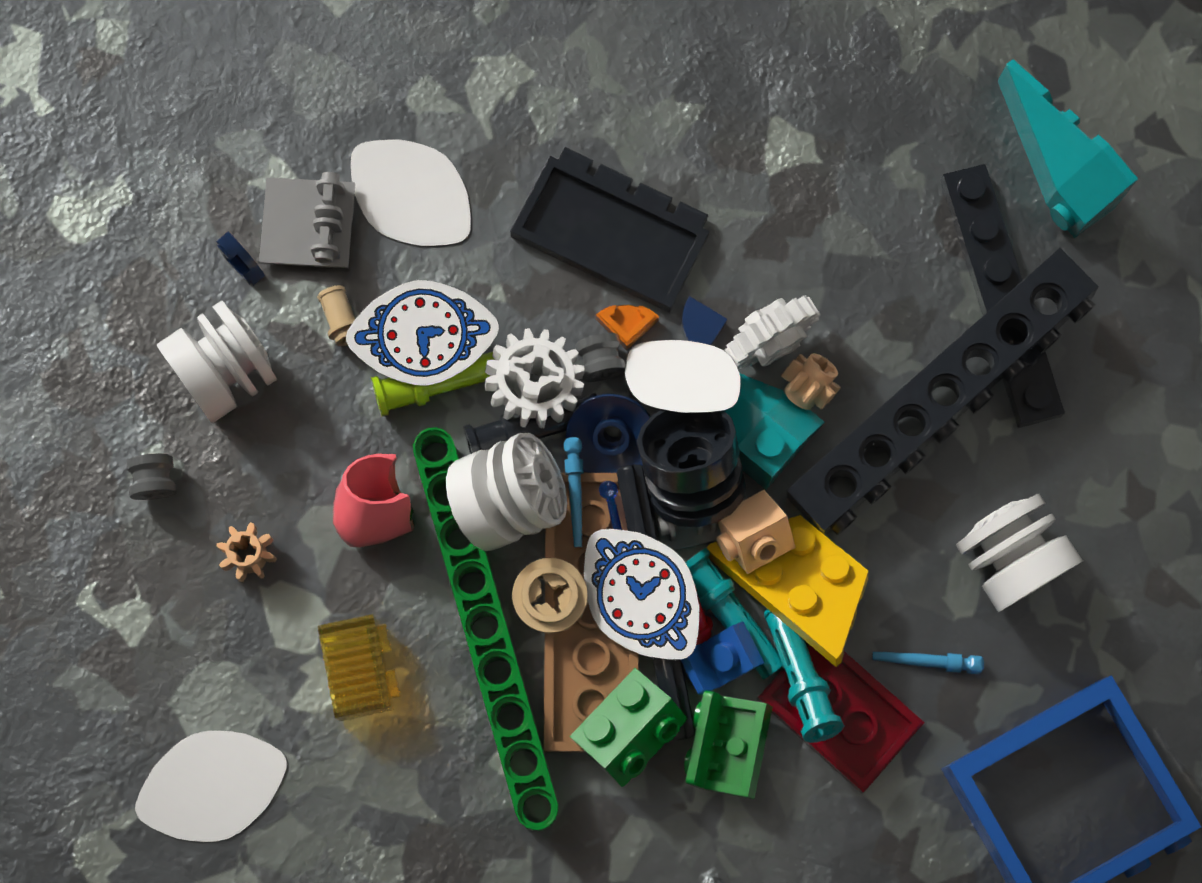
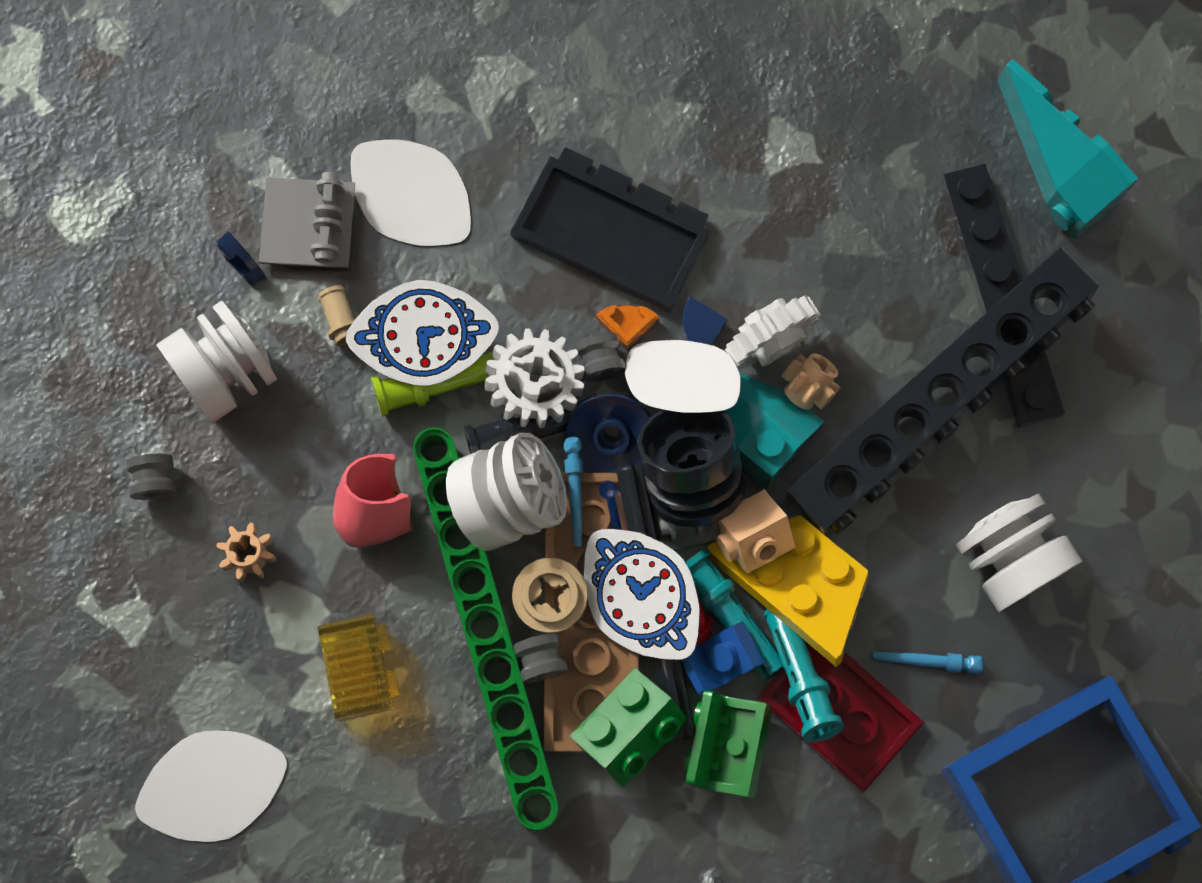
(540, 658): none -> dark grey wheel

